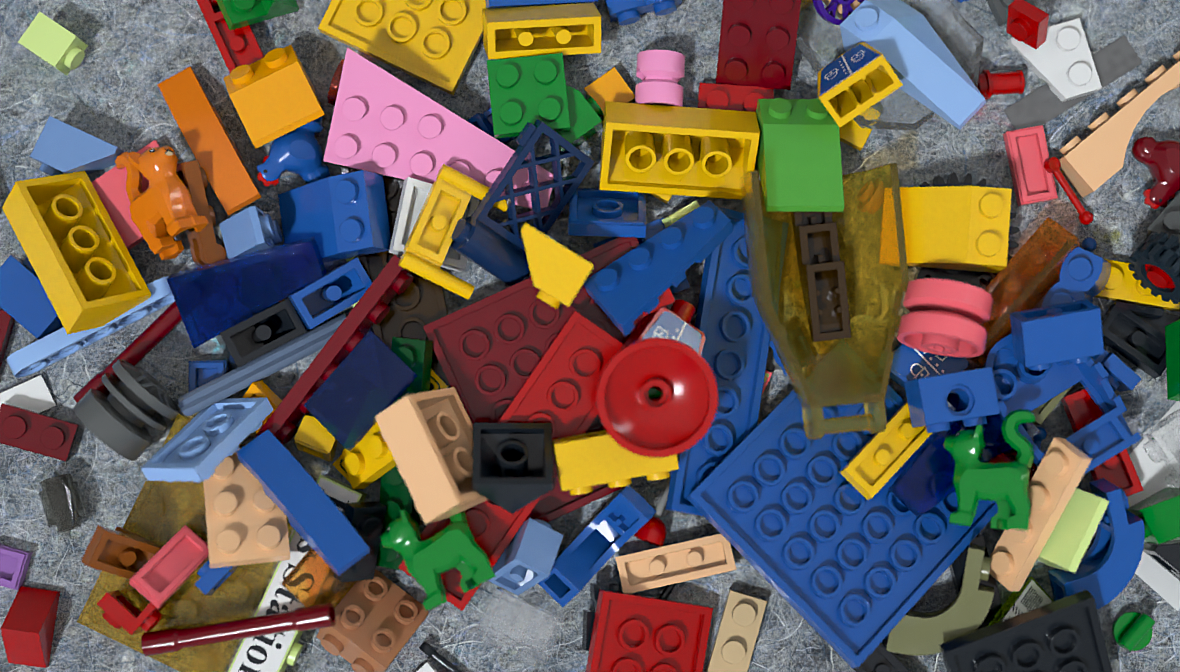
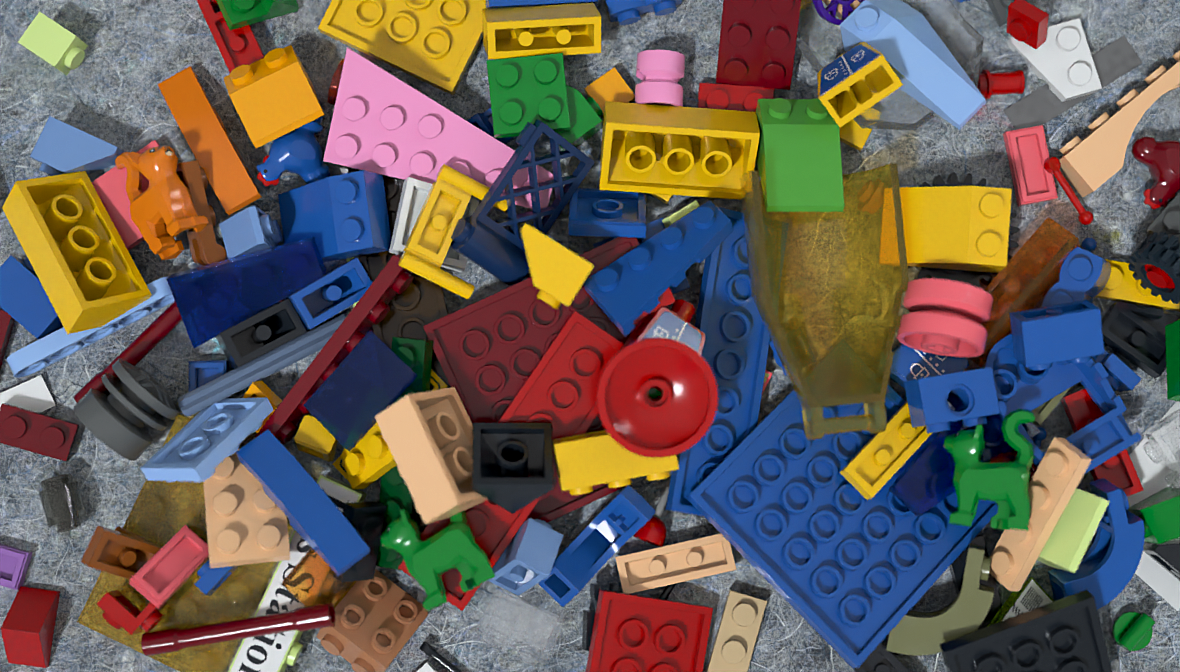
(821, 275): dark brown slope -> none

